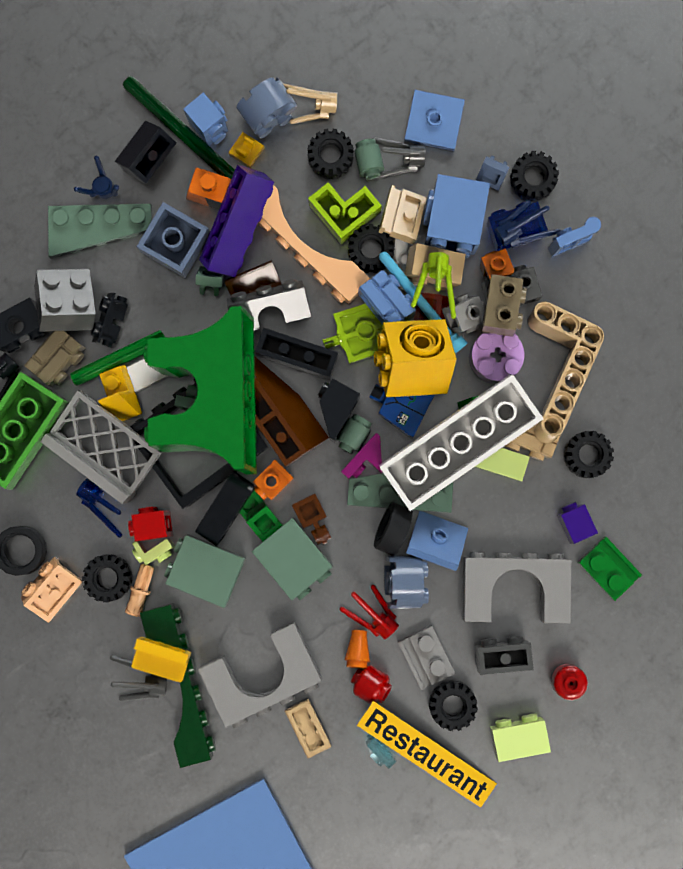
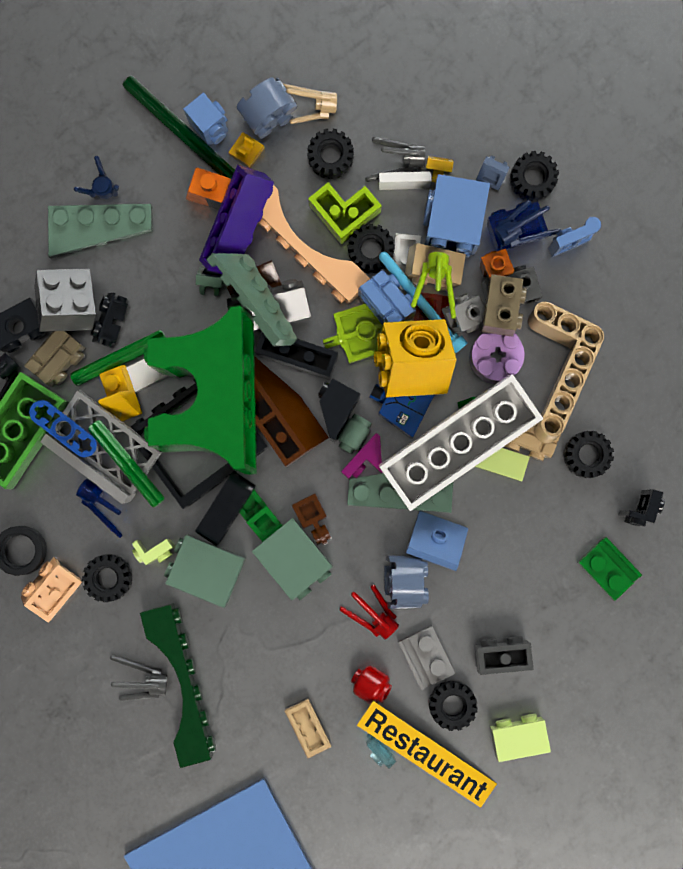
(63, 439): none -> blue beam
(126, 463): none -> green axle
(139, 590): light nougat axle -> none
(145, 151): black brick -> none
(150, 524): red brick -> none
(160, 659): yellow panel -> none
(173, 240): sand blue brick -> none
(185, 403): sand green tile -> none
(237, 704): light grey arch -> none
(255, 295): none -> sand green wing
(282, 478): orange brick -> none
(357, 651): orange cone -> none
(369, 159): sand green brick -> none
(393, 528): black tyre -> none
(402, 214): tan plate -> none
(404, 180): none -> white tile
(434, 120): medium blue plate -> none
(439, 165): none -> yellow tile
(551, 574): light grey arch -> none
(561, 682): red head -> none
(576, 522): dark purple brick -> none
(648, 507): none -> black bracket

